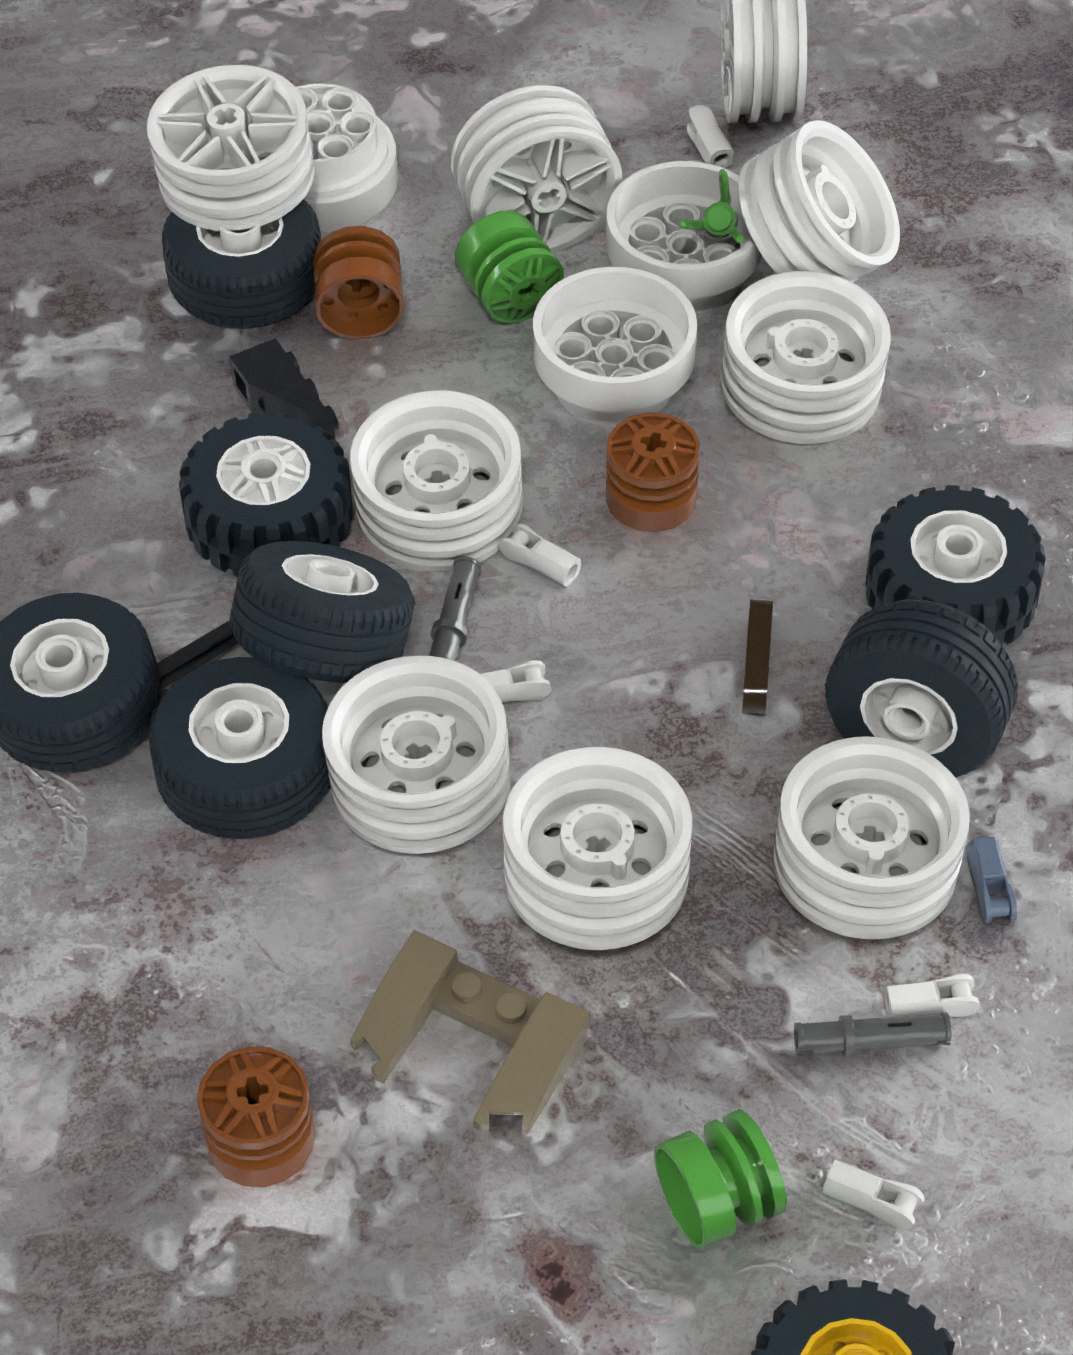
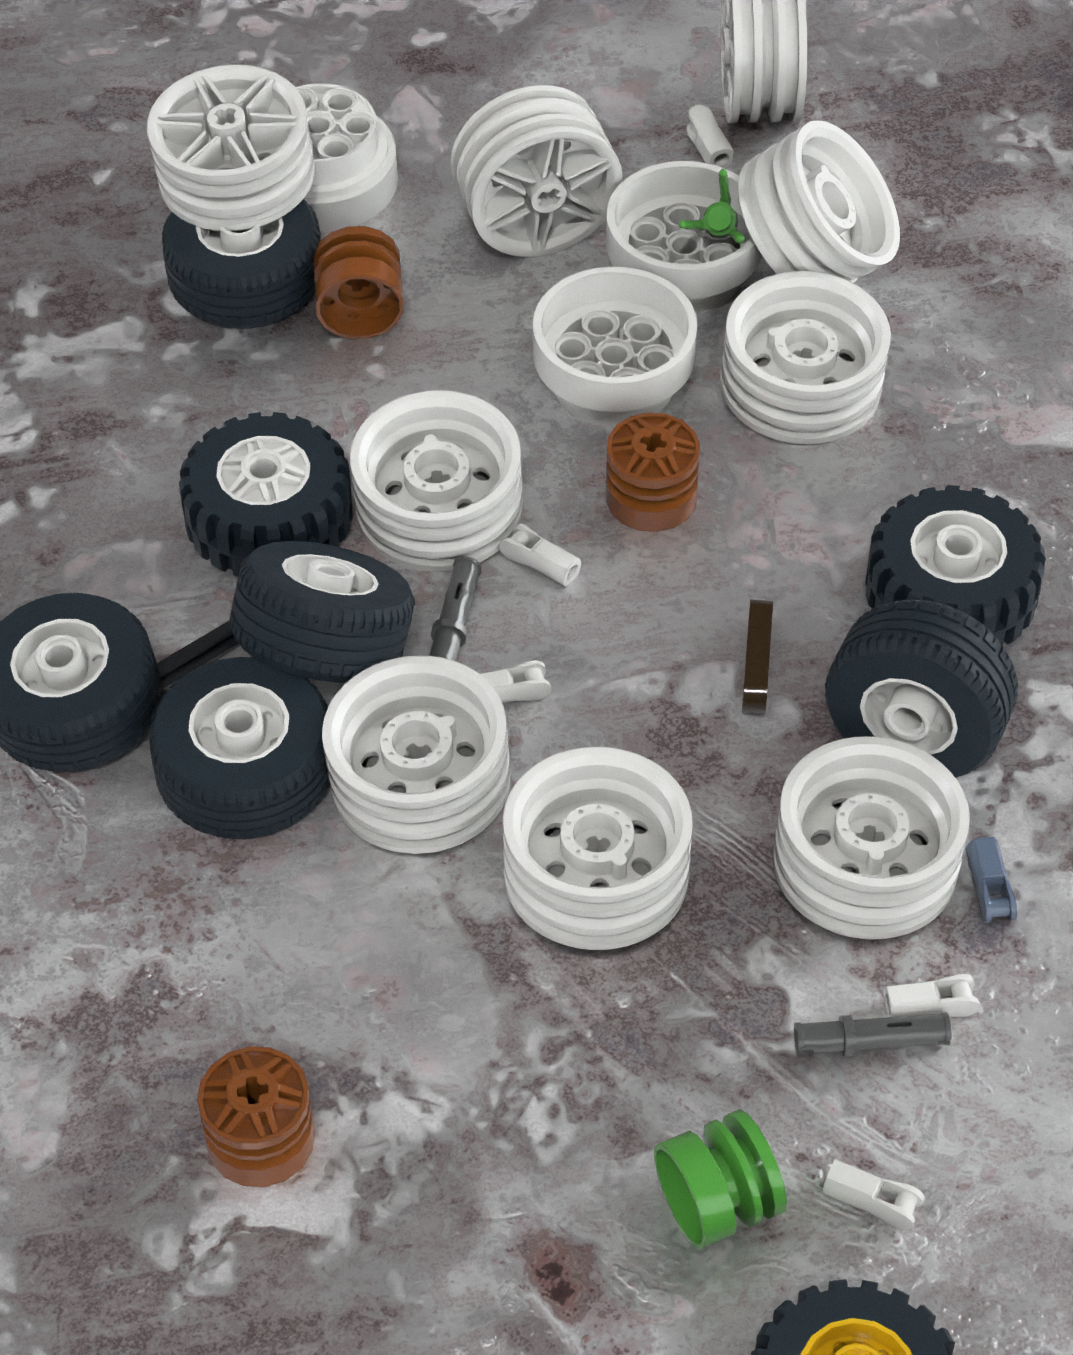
(272, 382): black slope -> none
(430, 977): dark tan wedge -> none
(507, 265): bright green wheel -> none

